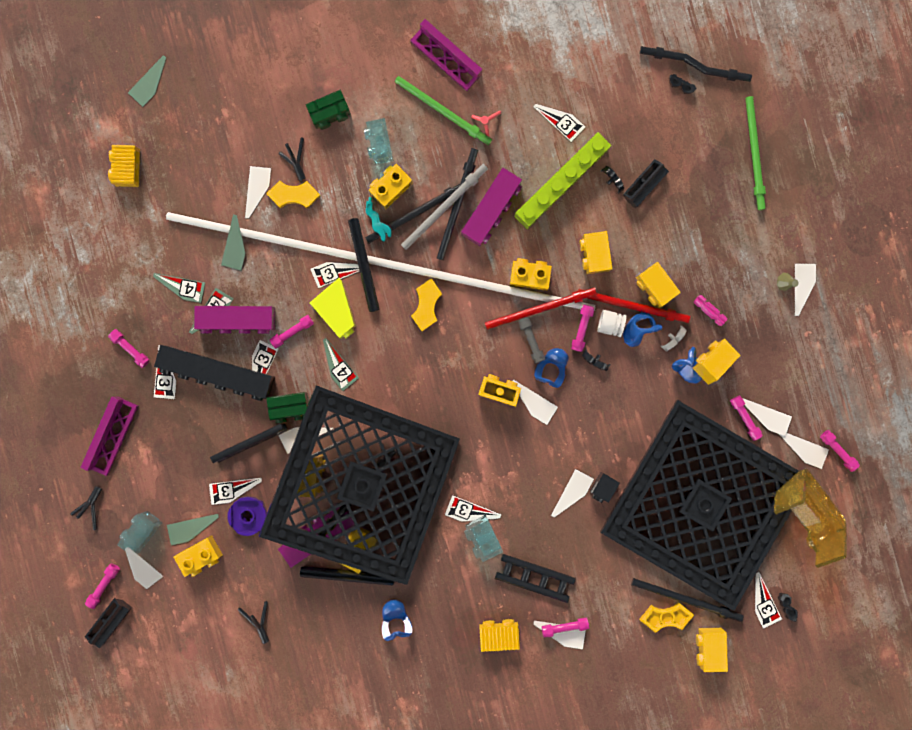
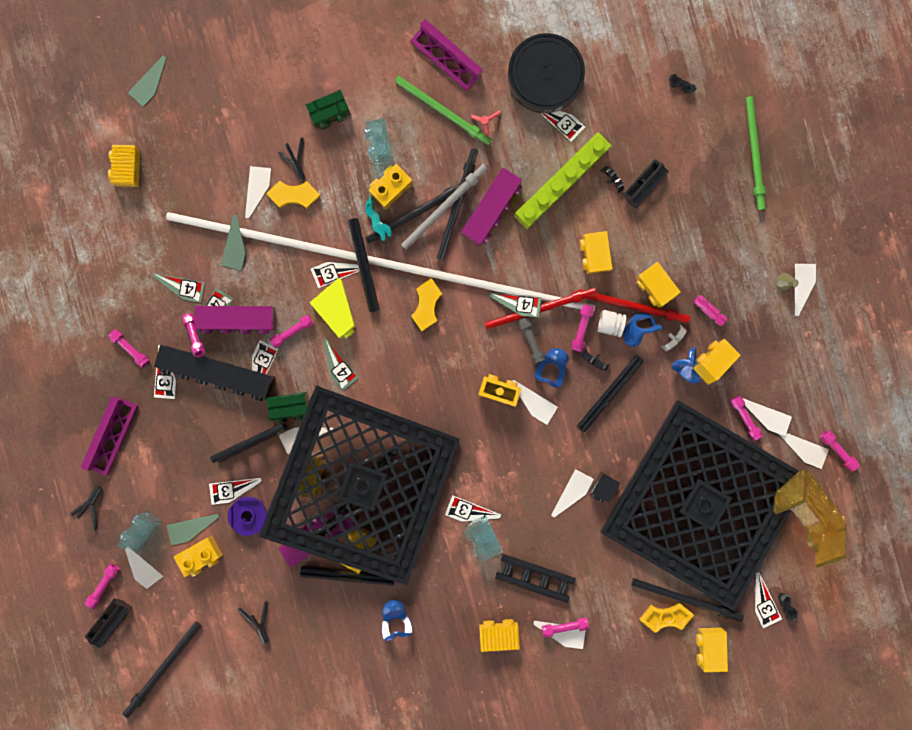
(139, 698): none -> black bar
(197, 346): none -> dark pink bar
(520, 304): none -> sticker
(530, 274): yellow brick -> none
(546, 73): none -> black brick
(610, 393): none -> black axle
(730, 74): black bar -> none

